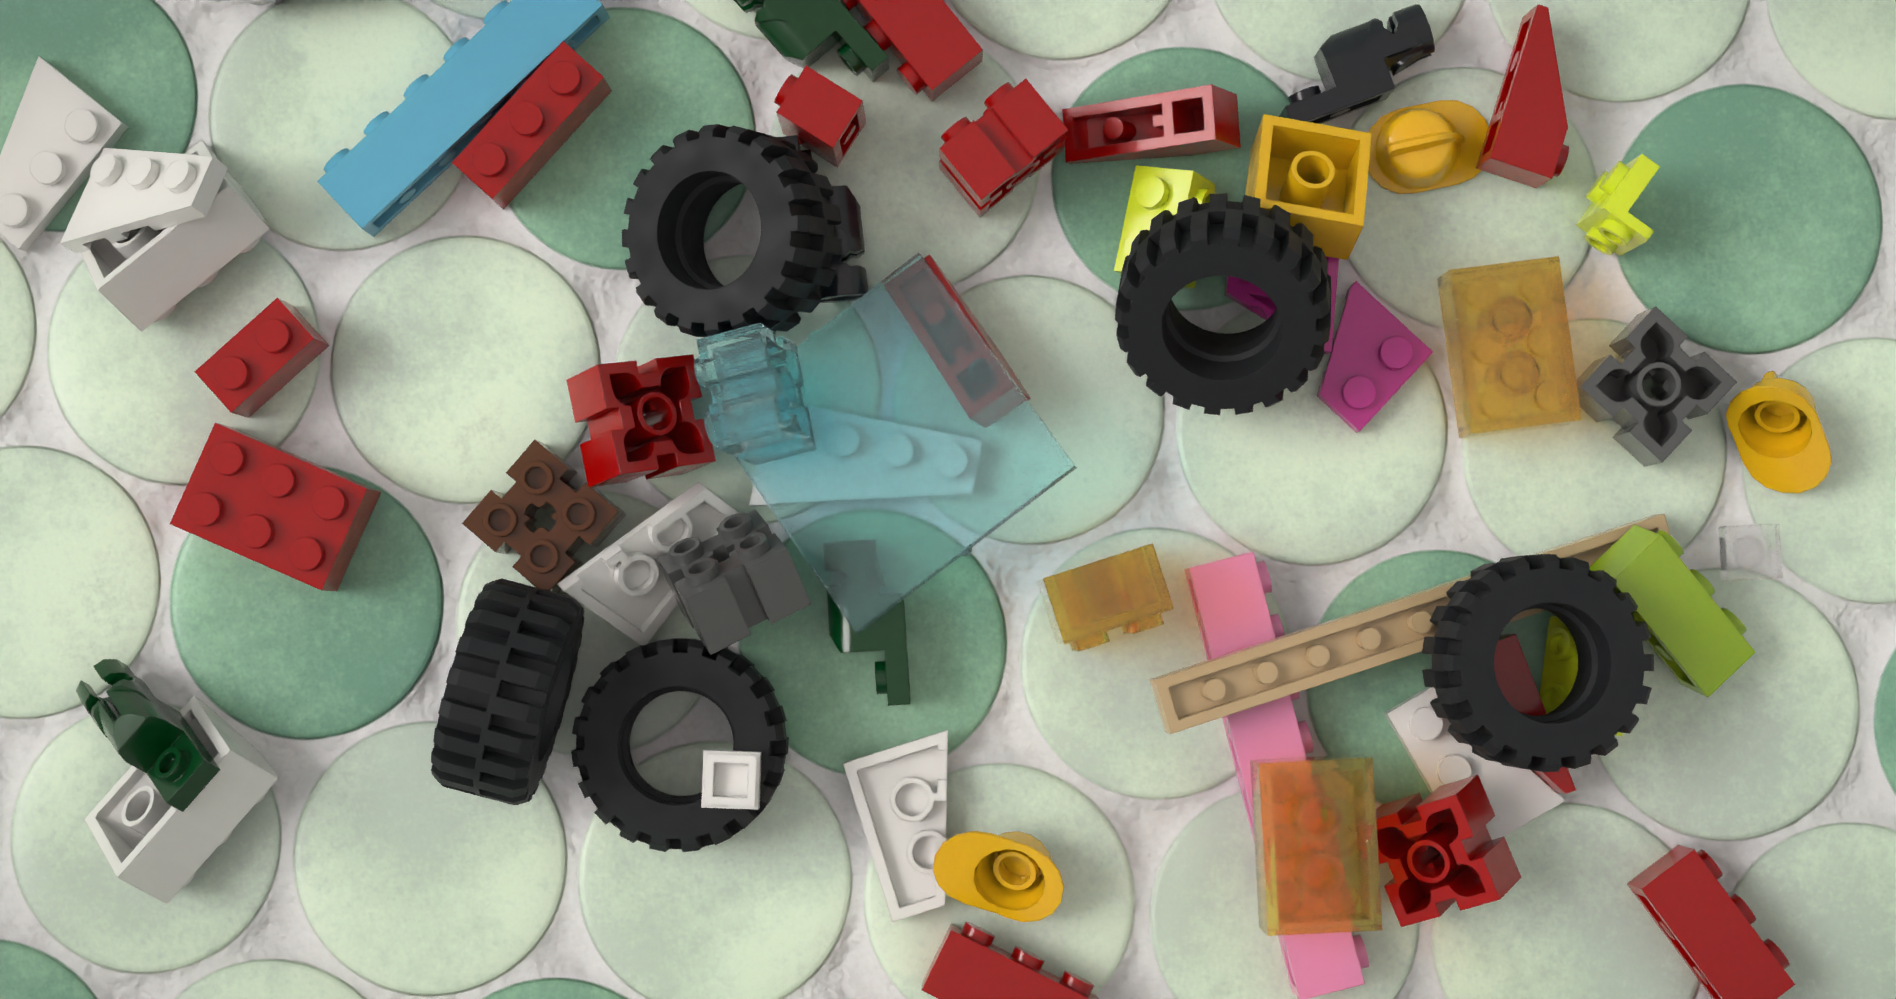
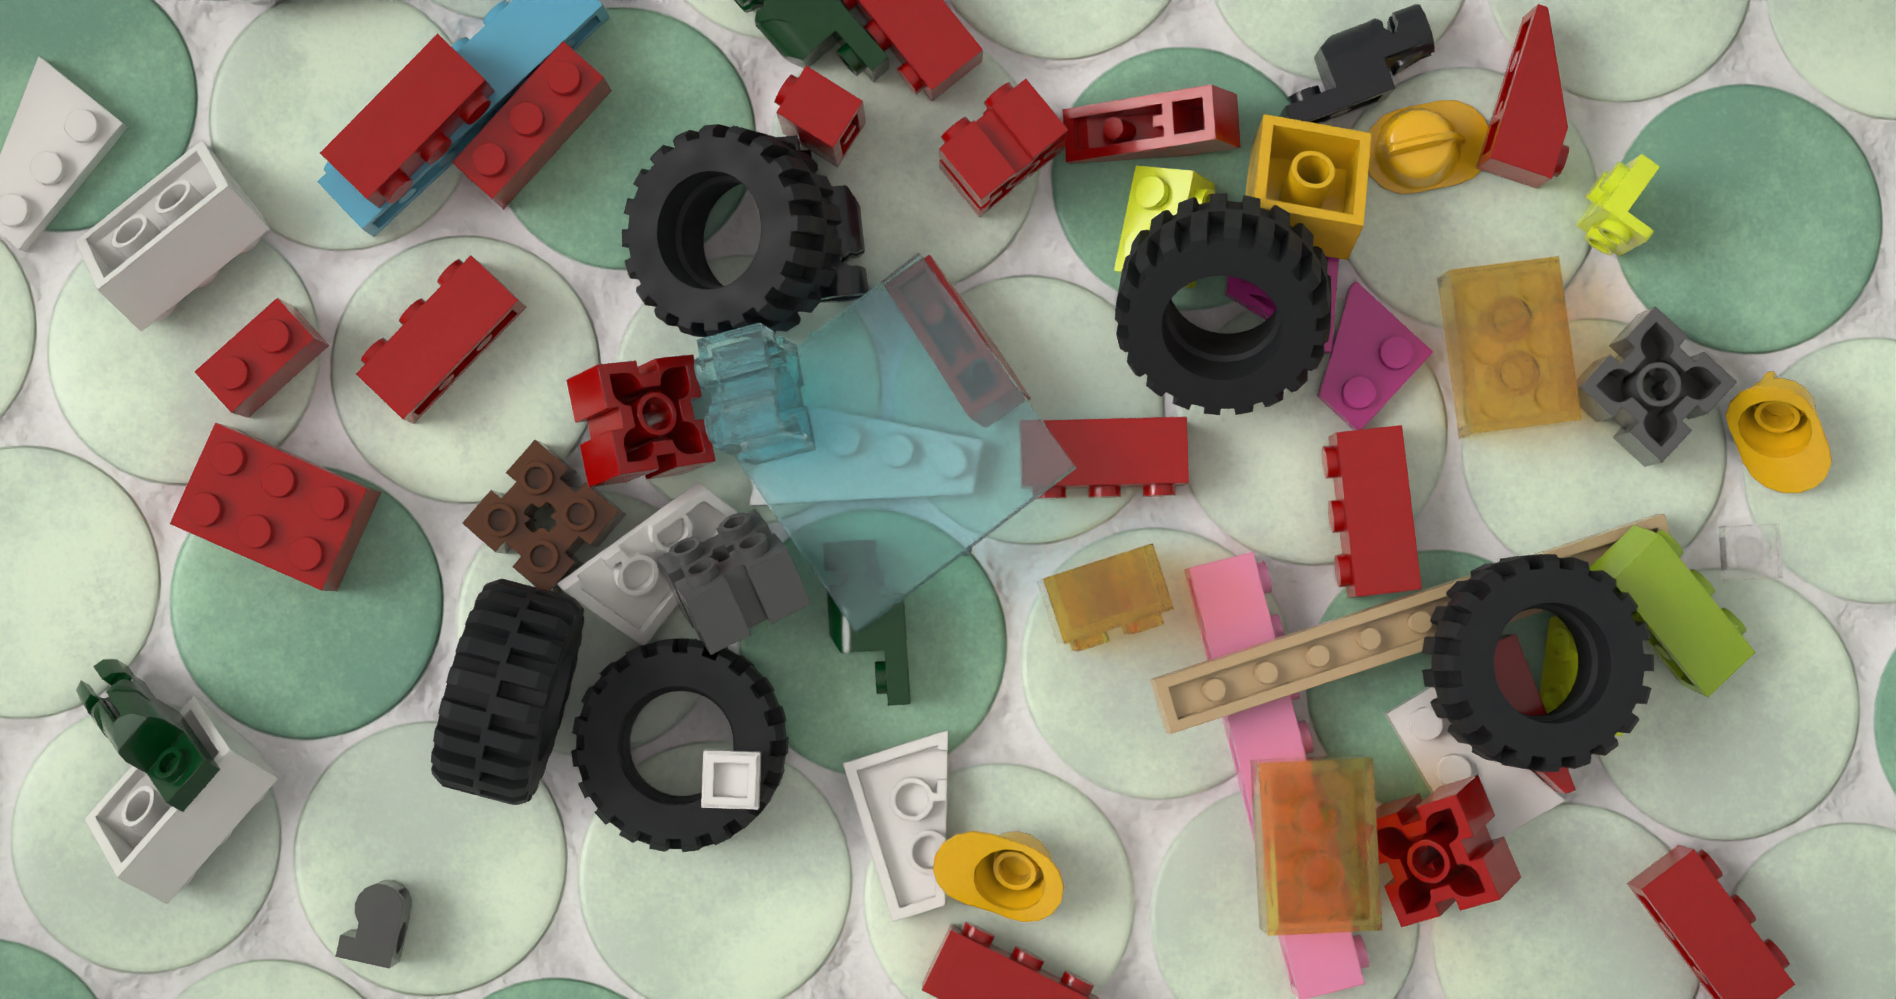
(139, 191): white wing -> none
(382, 927): none -> dark grey leg
(409, 123): none -> red brick
(439, 338): none -> red brick
(1122, 454): none -> red brick
(1372, 511): none -> red brick

